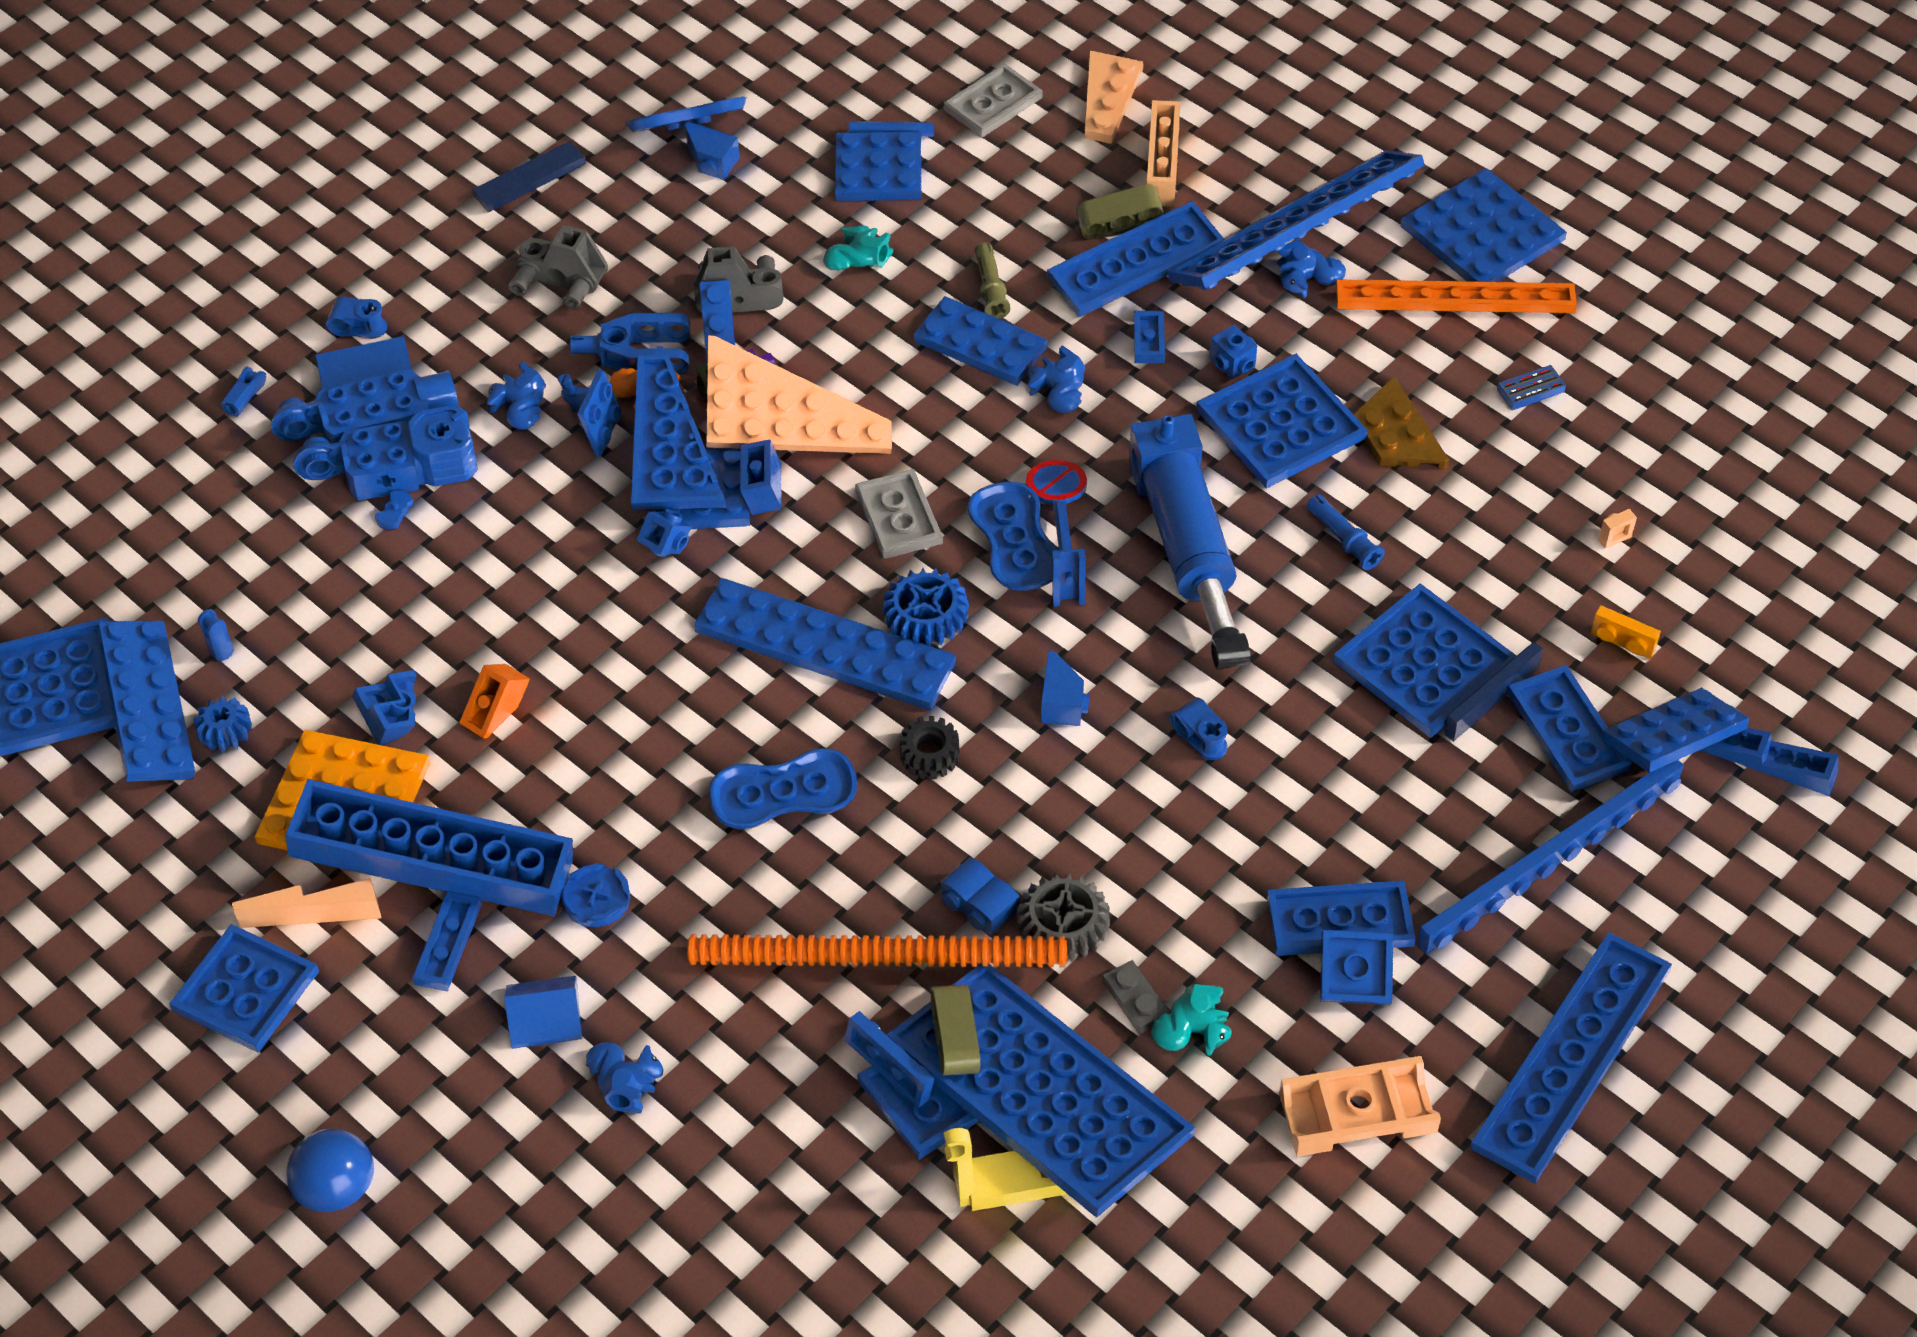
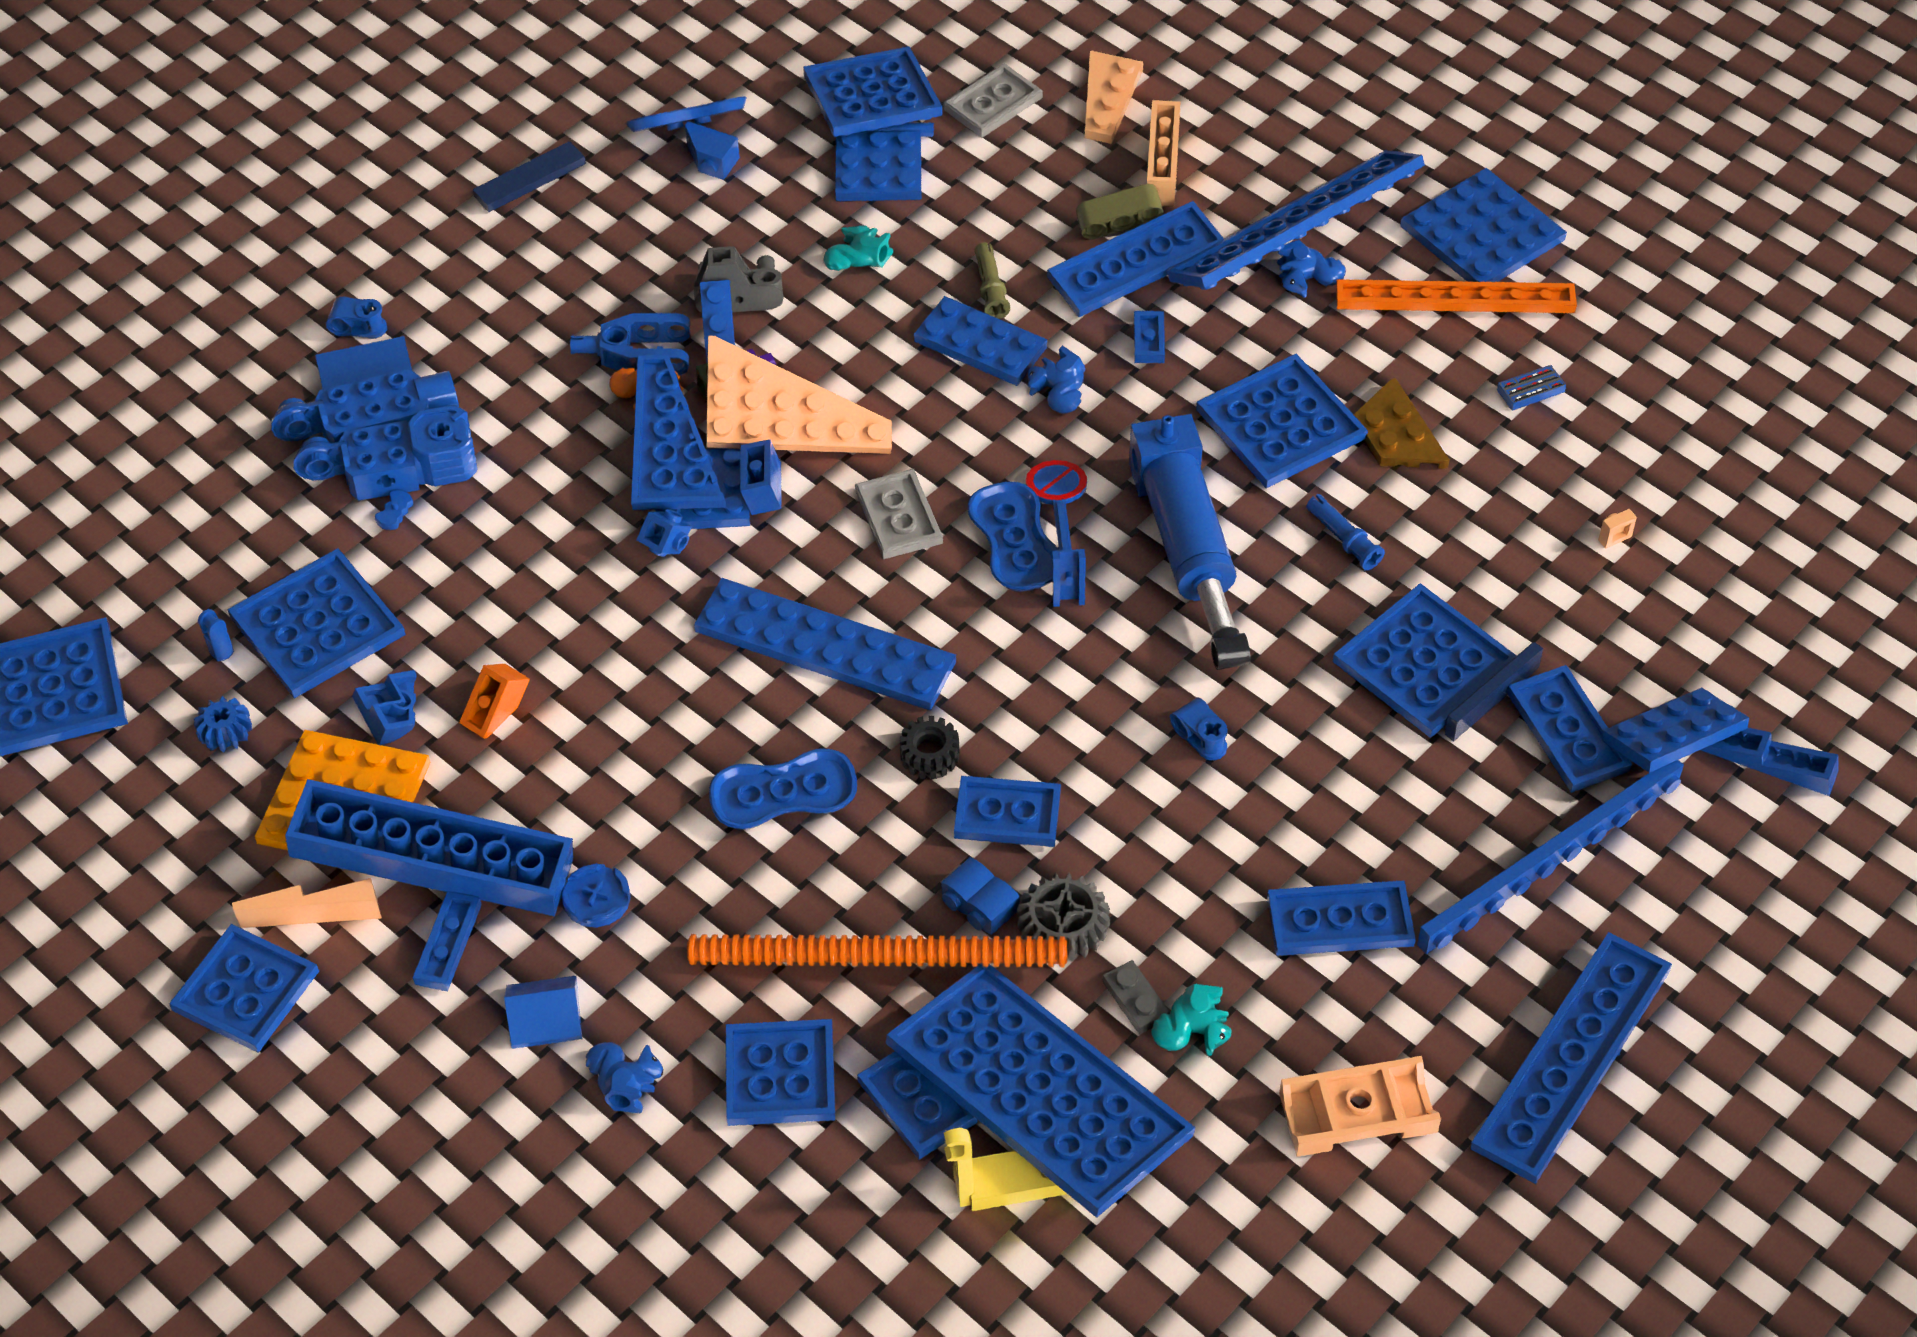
(145, 701): blue plate -> none
(244, 389): blue bar -> none
(316, 622): none -> blue plate
(329, 1170): blue piece -> none
(522, 393): blue animal -> none
(566, 262): dark grey piece -> none
(595, 408): blue plate -> none
(780, 1072): none -> blue plate
(872, 91): none -> blue plate
(889, 1059): blue plate -> none
(926, 597): blue gear -> none
(955, 1030): olive beam -> none
(1007, 811): none -> blue plate
(1062, 693): blue slope -> none
(1233, 352): blue brick -> none
(1356, 967): blue plate -> none
(1625, 632): light orange plate -> none

